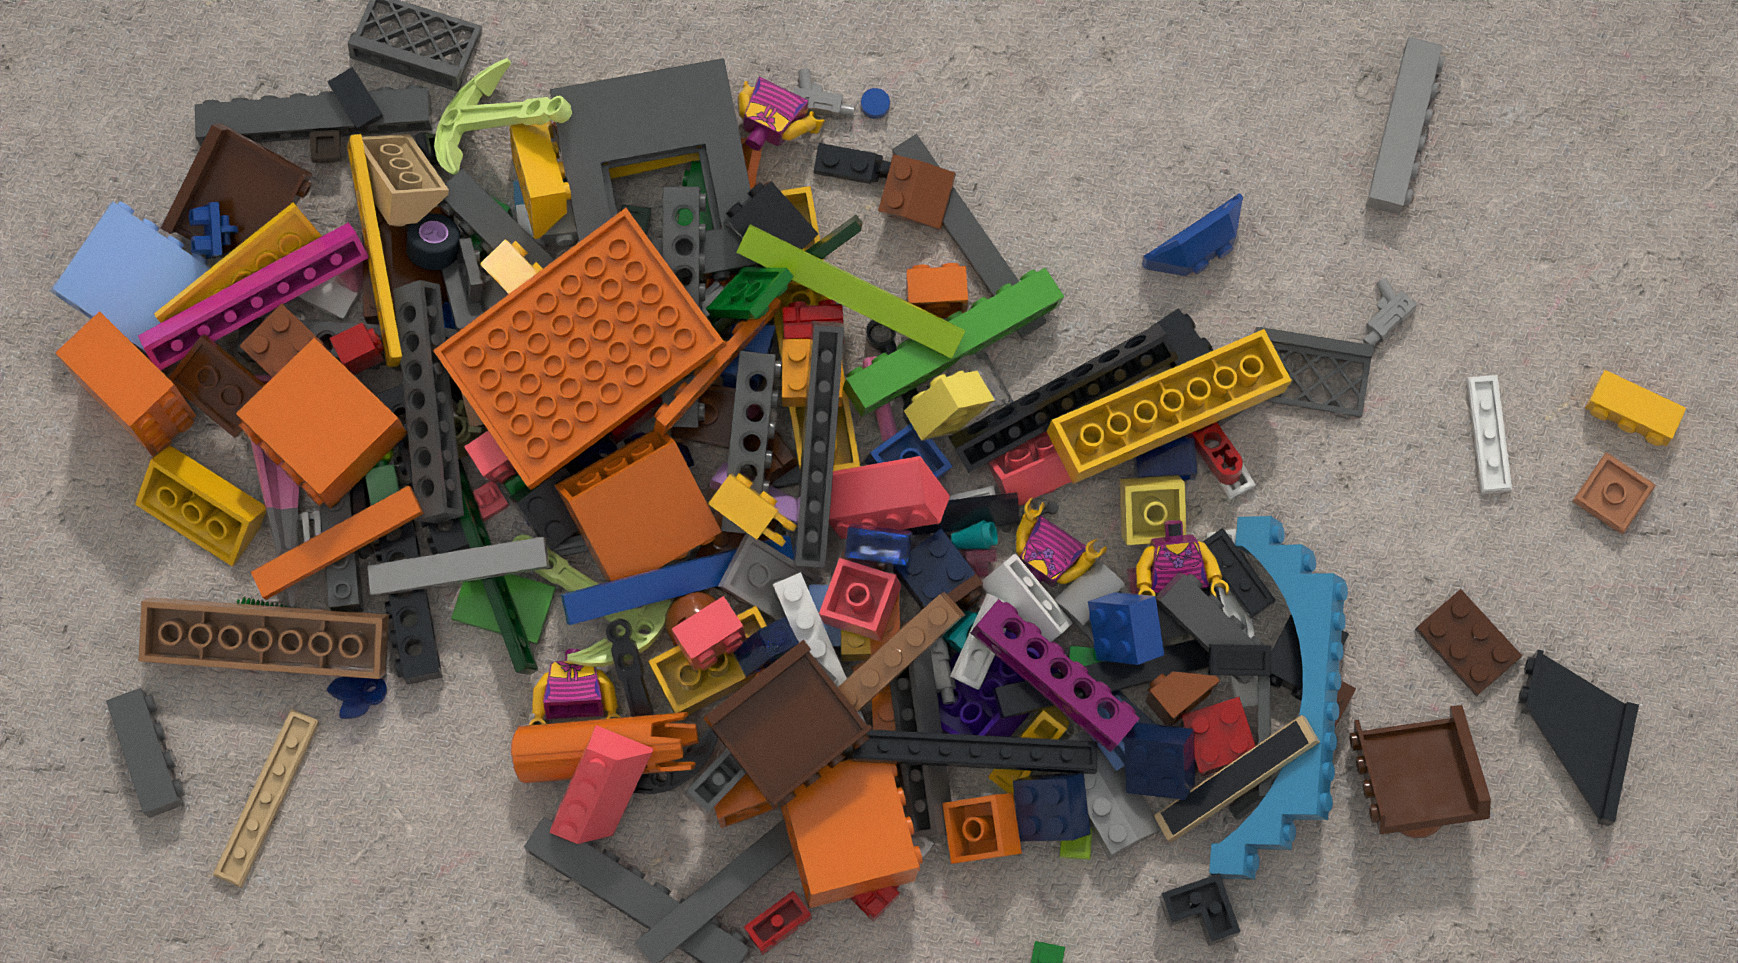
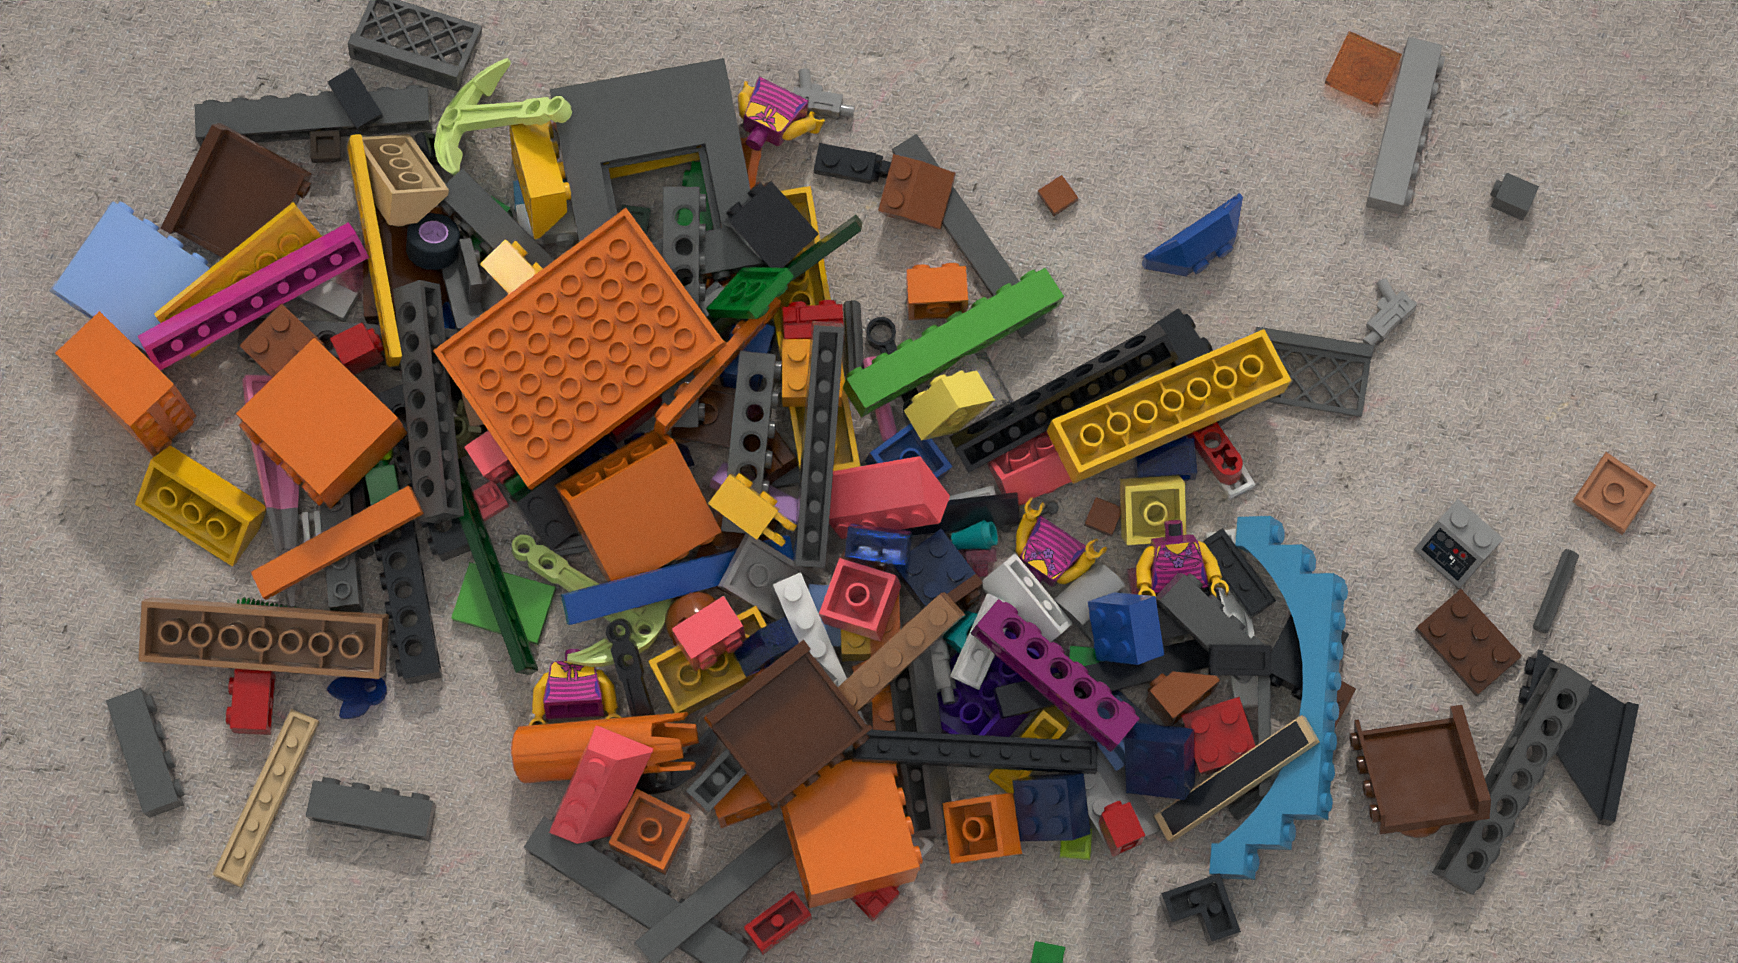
(210, 218): blue hips -> none
(215, 383): reddish brown plate -> none
(251, 701): none -> red brick
(371, 810): none -> dark grey brick
(458, 566): light grey tile -> none
(650, 831): none -> orange brick
(851, 291): lime tile -> none
(853, 335): none -> dark grey axle
(875, 103): blue tile -> none
(1057, 195): none -> dark orange tile
(1103, 516): none -> dark orange tile
(1120, 827): none -> red brick
(1363, 68): none -> clear orange tile
(1458, 544): none -> light grey slope
(1489, 434): white tile -> none
(1513, 196): none -> dark grey brick
(1513, 759): none -> dark grey brick
(1555, 591): none -> dark grey axle
(1635, 408): yellow brick -> none

